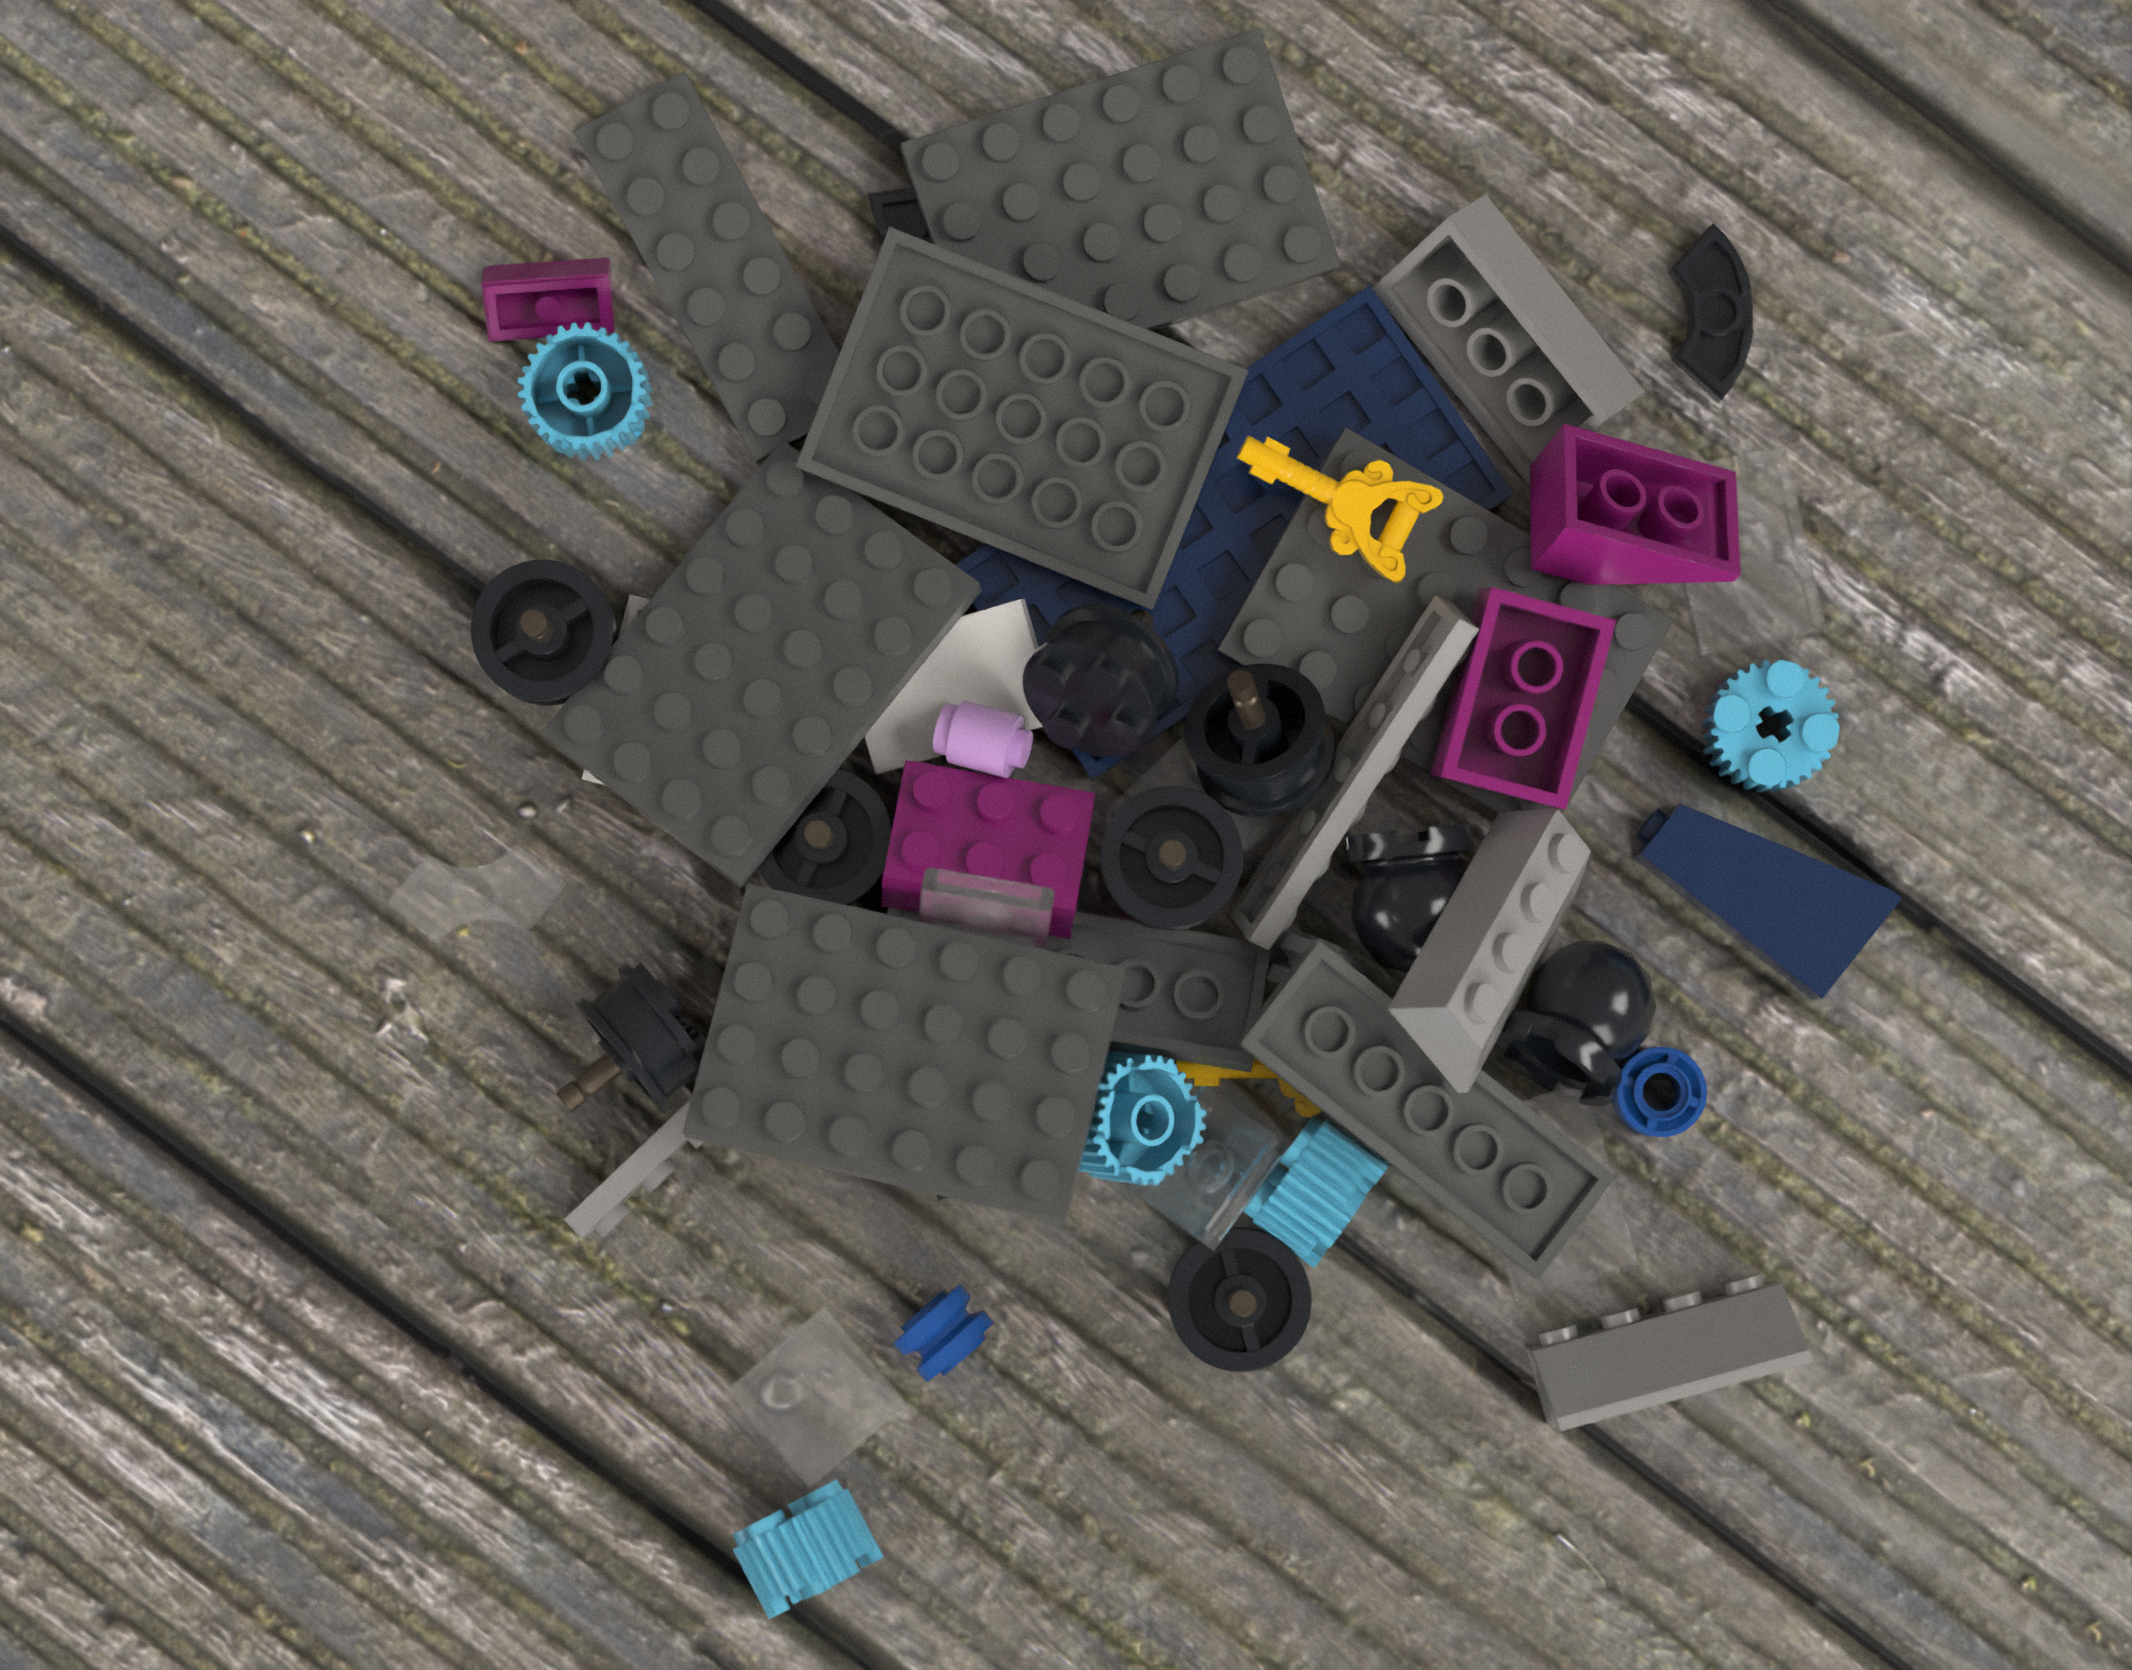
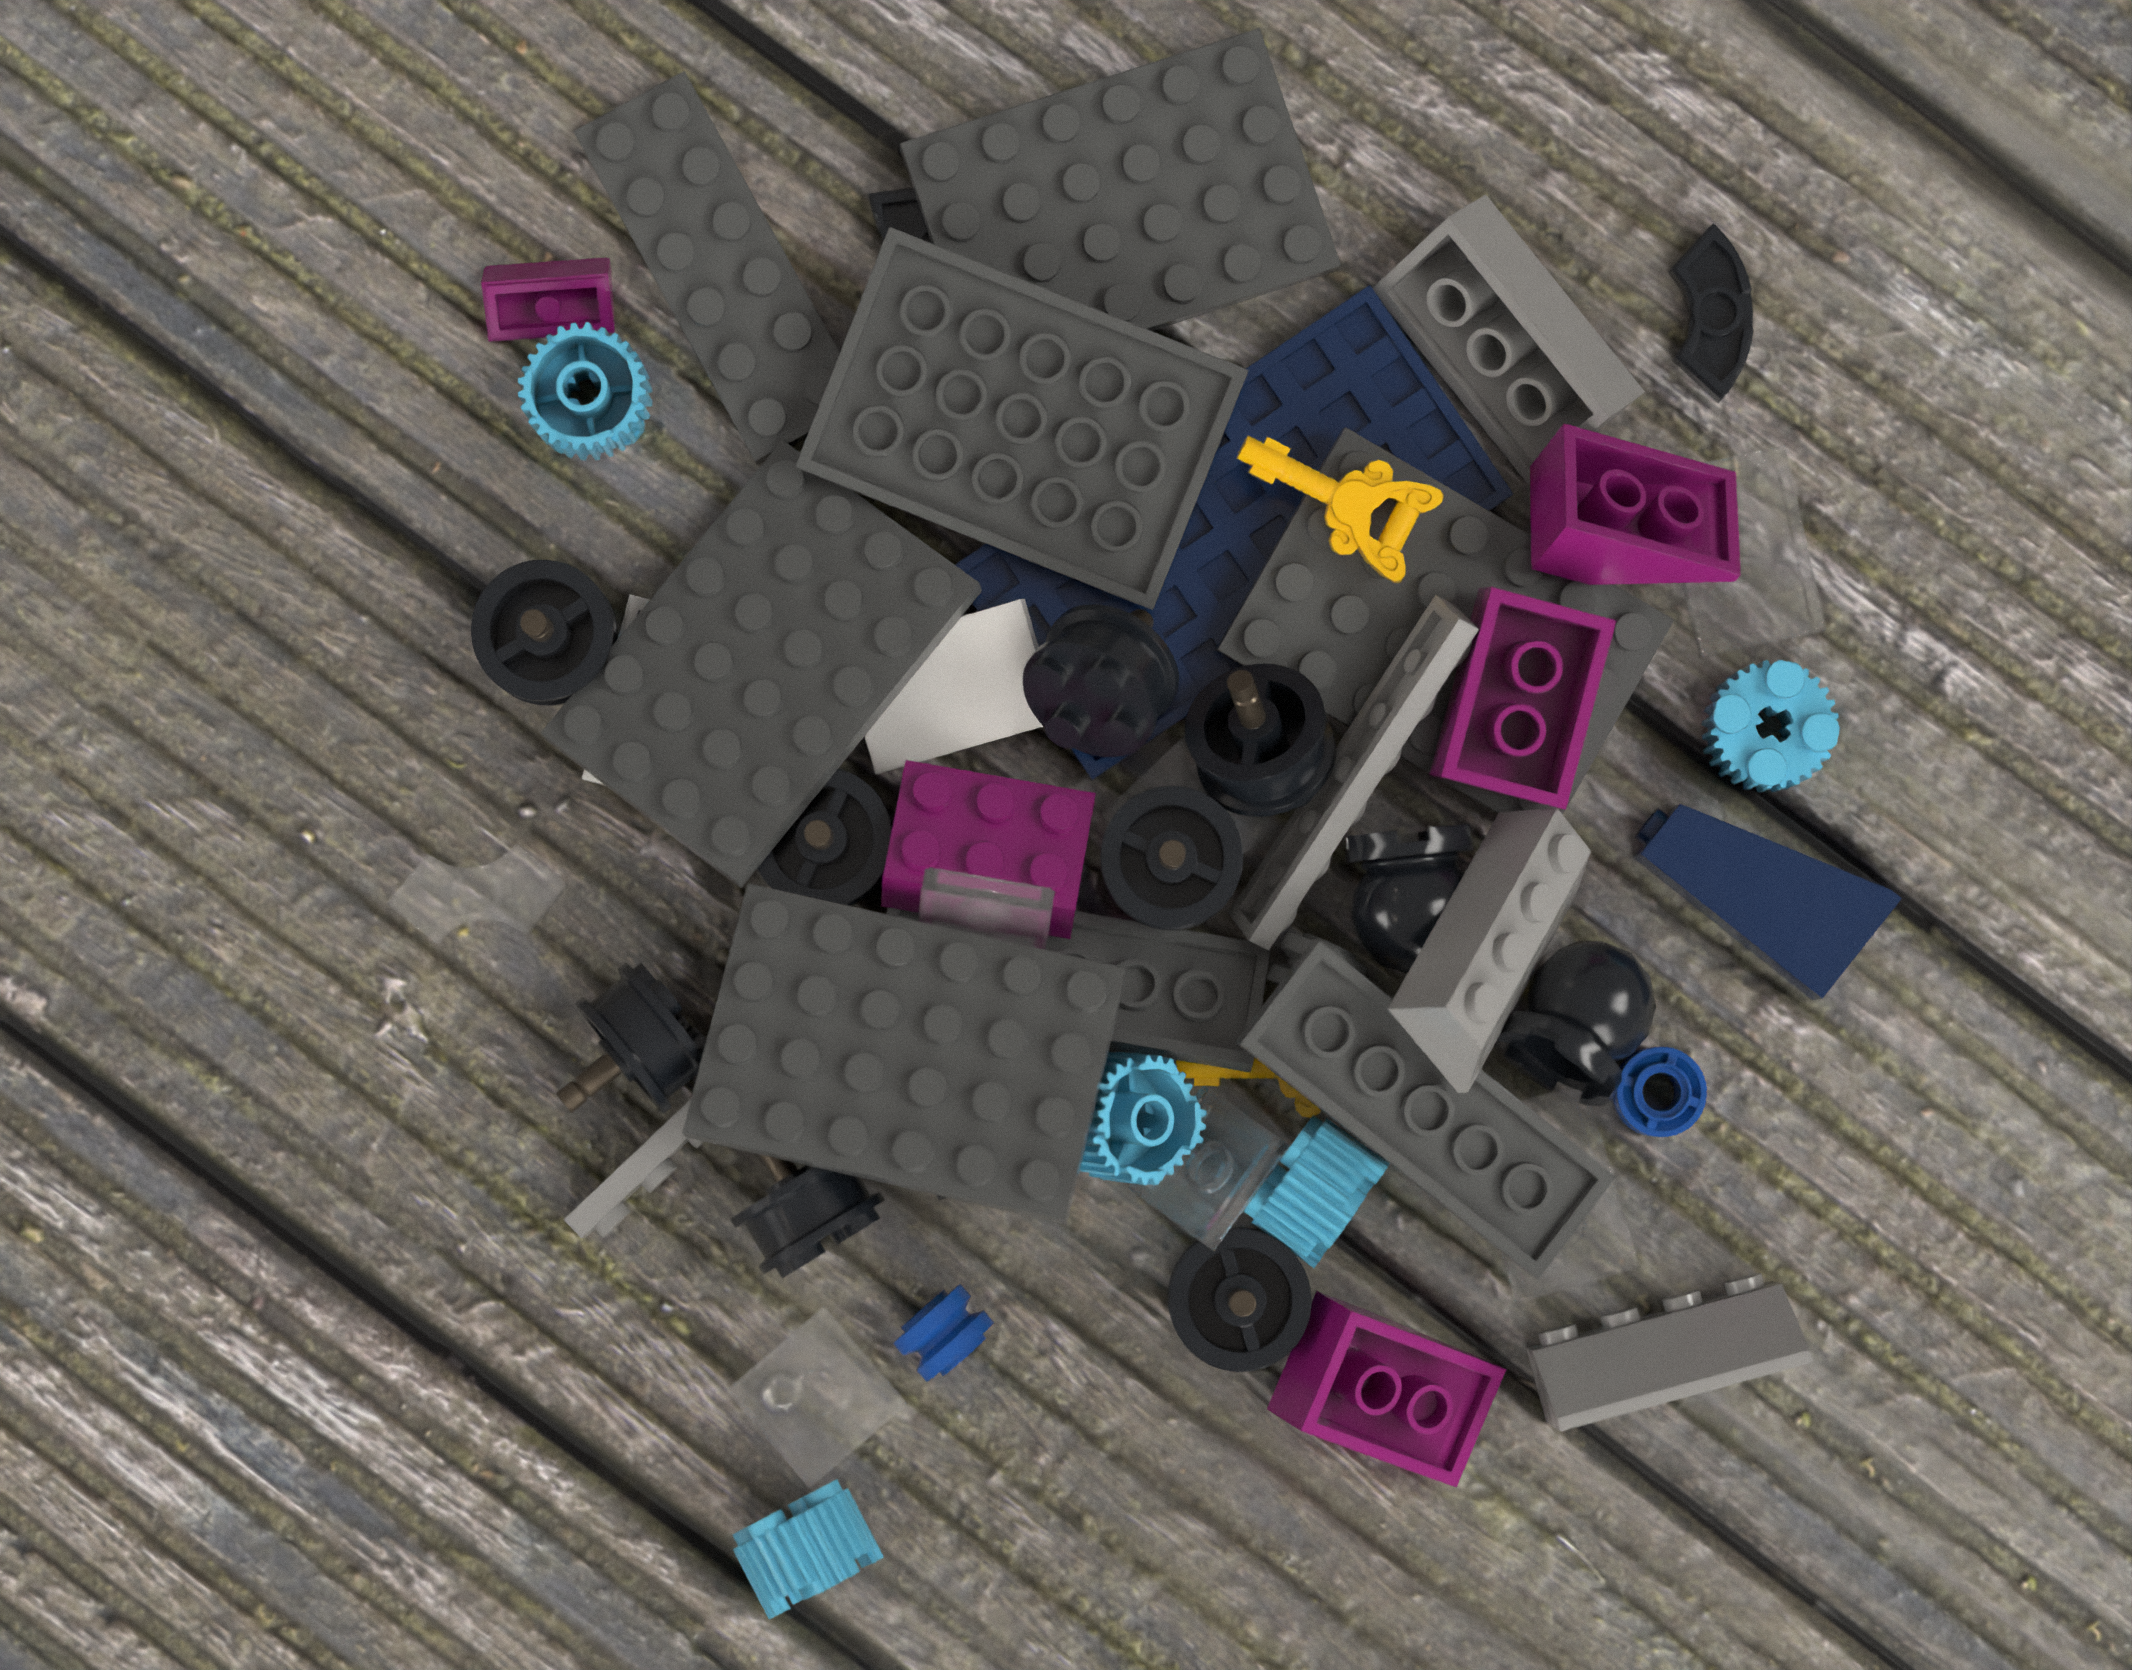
(802, 1211): none -> black wheel
(982, 738): lavender brick -> none
(1385, 1390): none -> magenta slope

